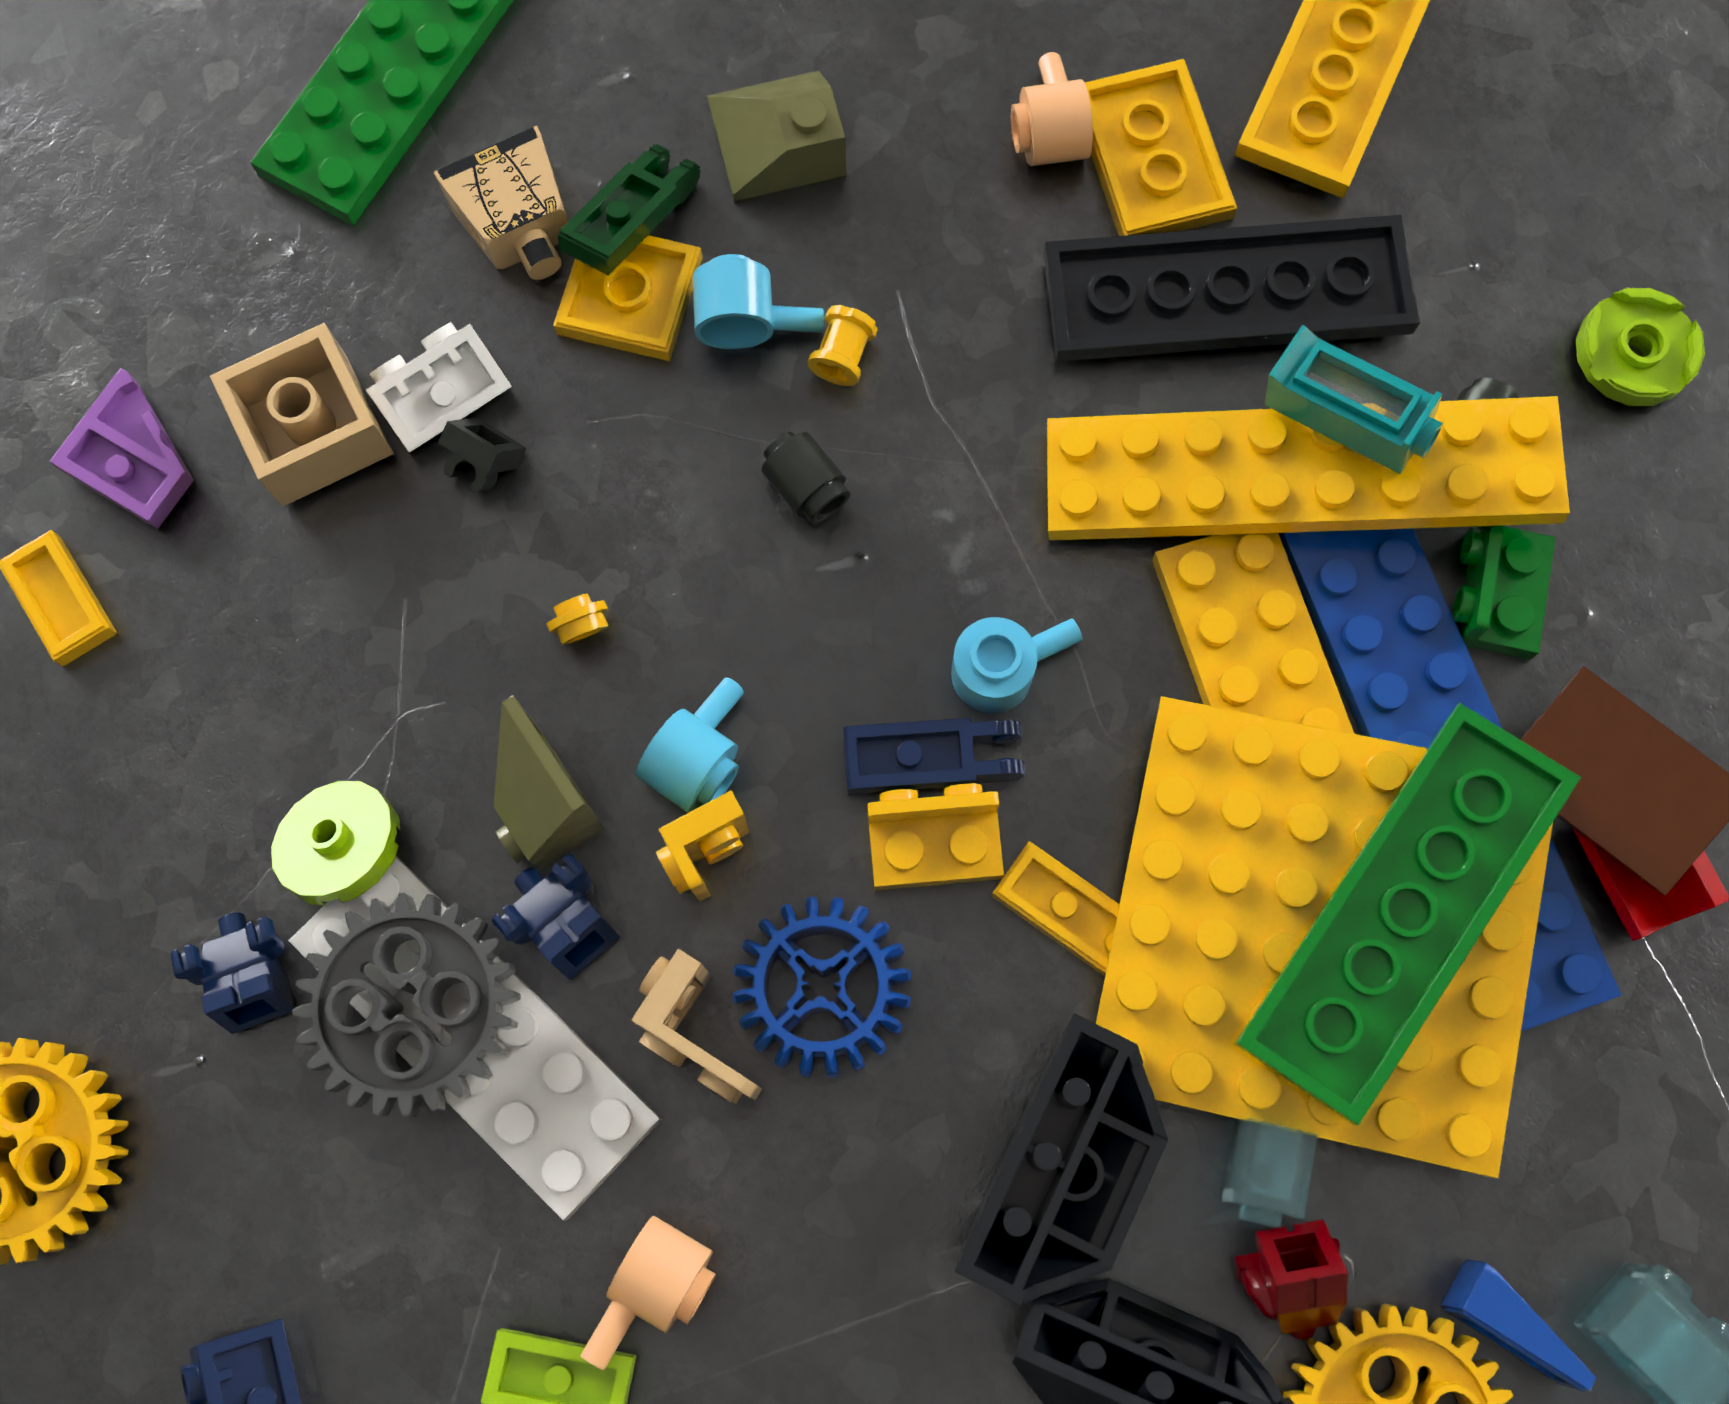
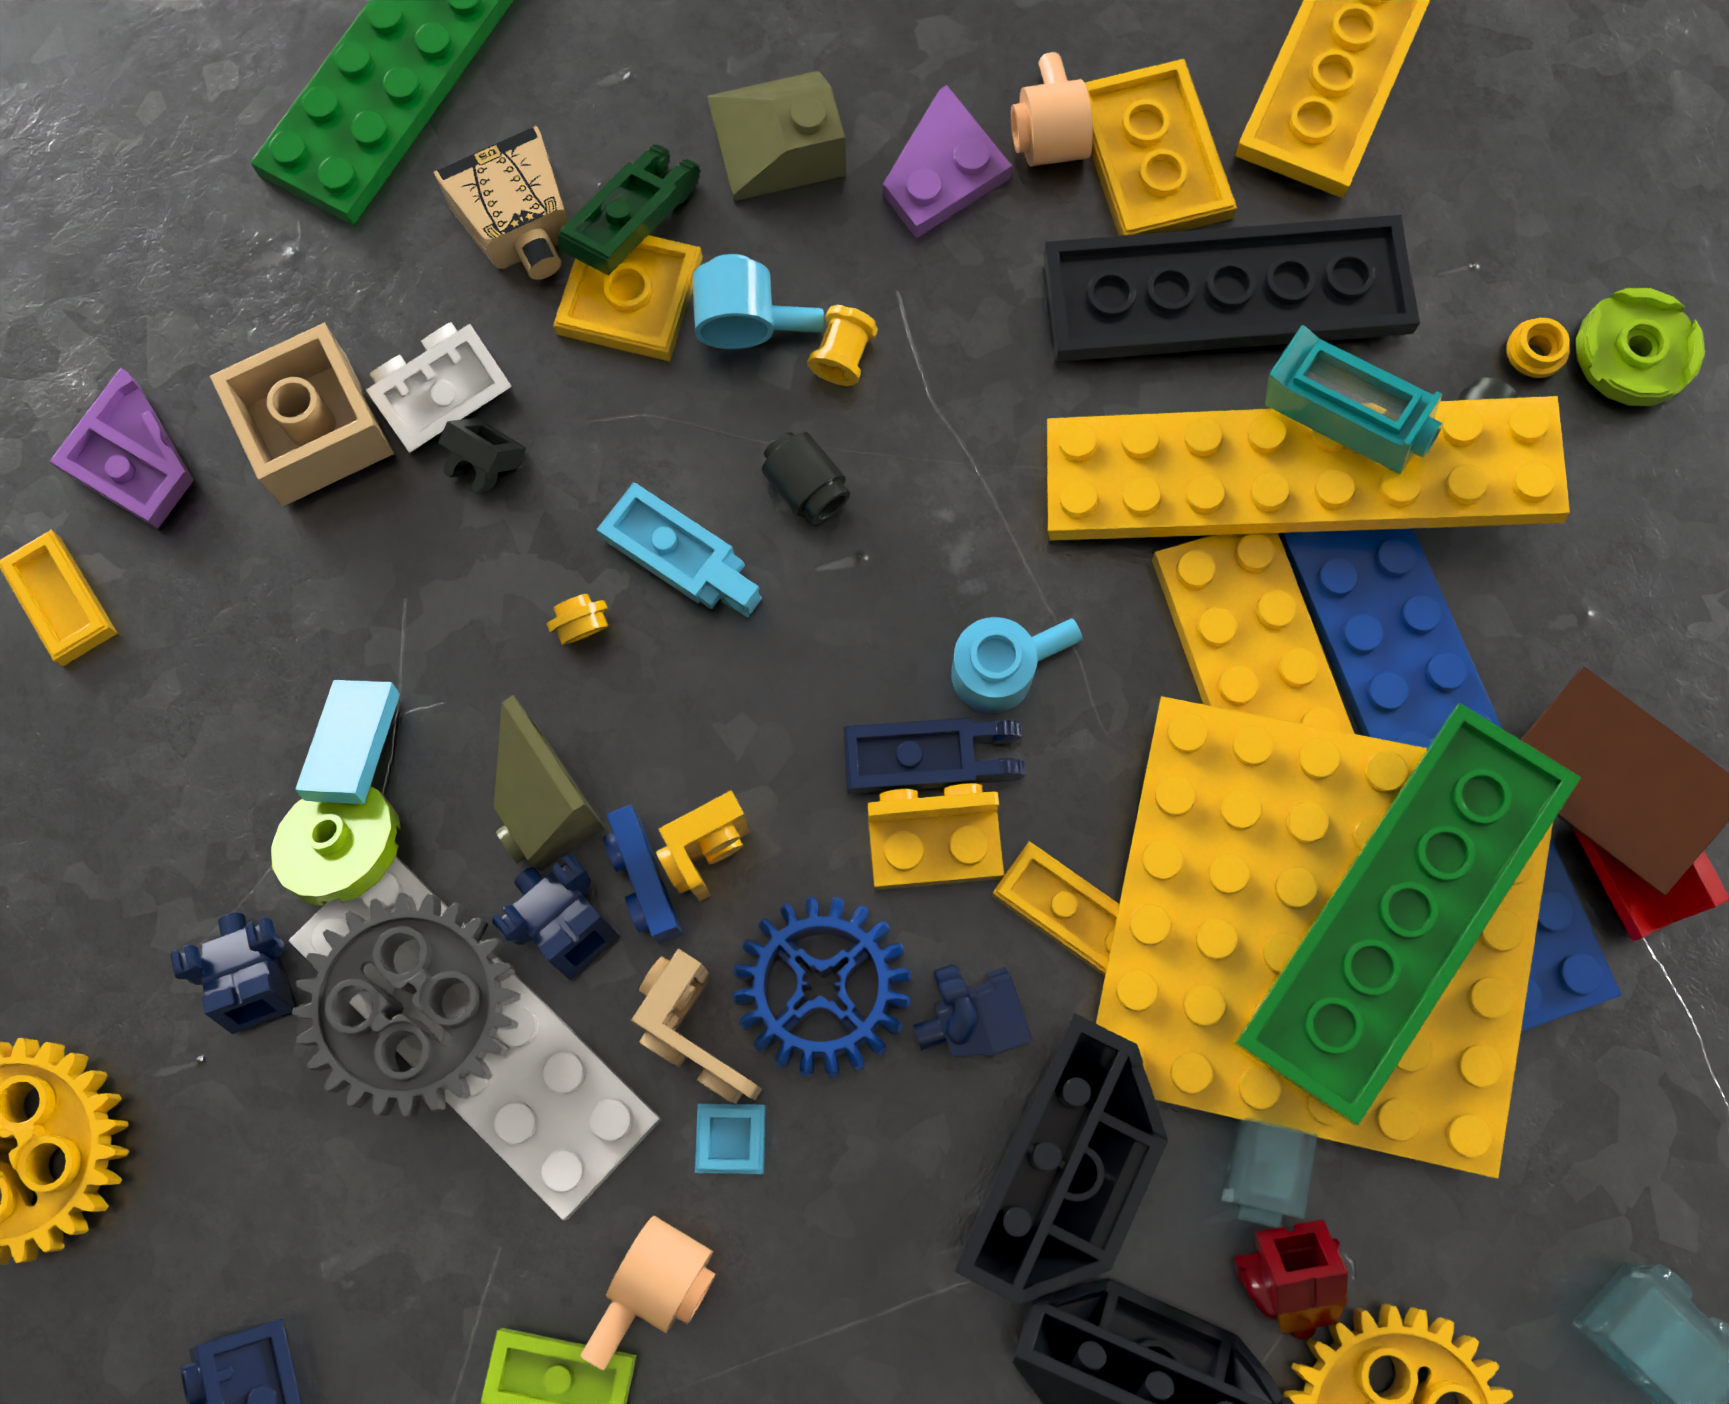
(348, 742): none -> tile
(631, 850): none -> blue plate
(678, 551): none -> medium azure hinge
(689, 757): medium azure piece -> none
(730, 1138): none -> medium azure tile
(943, 166): none -> medium lavender wing
(977, 1018): none -> dark blue piece
(1500, 1314): blue slope -> none
(1504, 589): green bracket -> none
(1549, 337): none -> yellow plate

